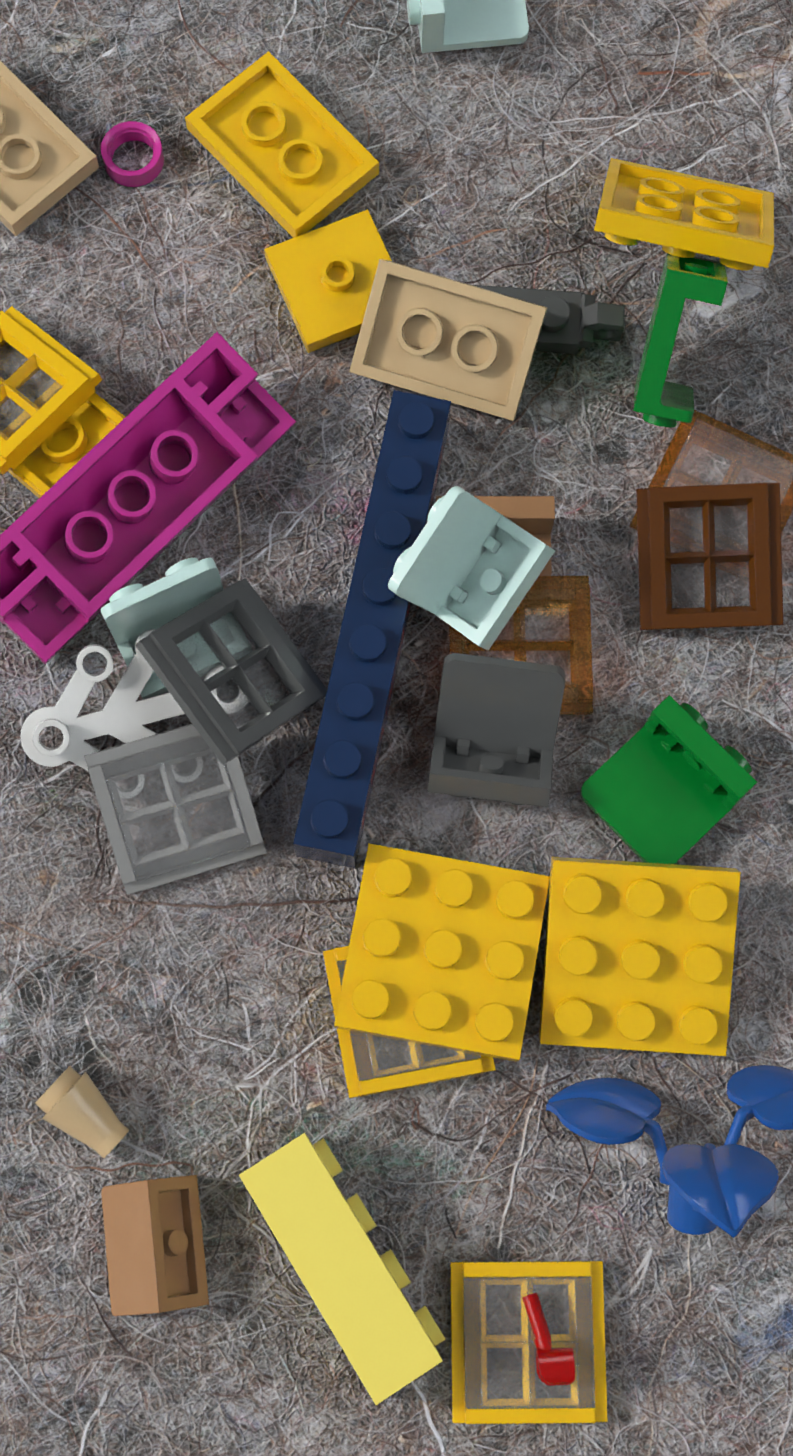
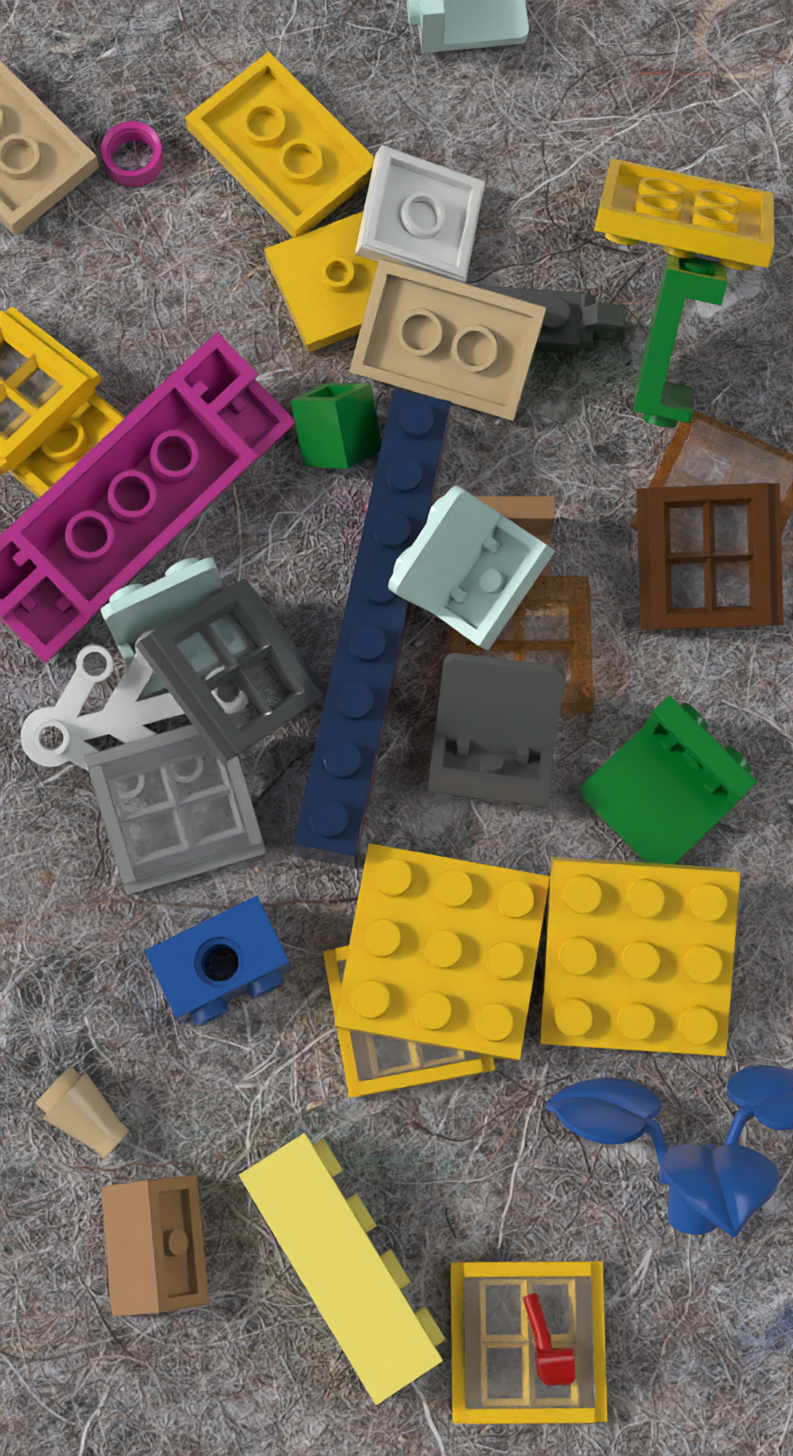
(183, 959): none -> blue brick
(336, 425): none -> green panel
(420, 215): none -> white plate

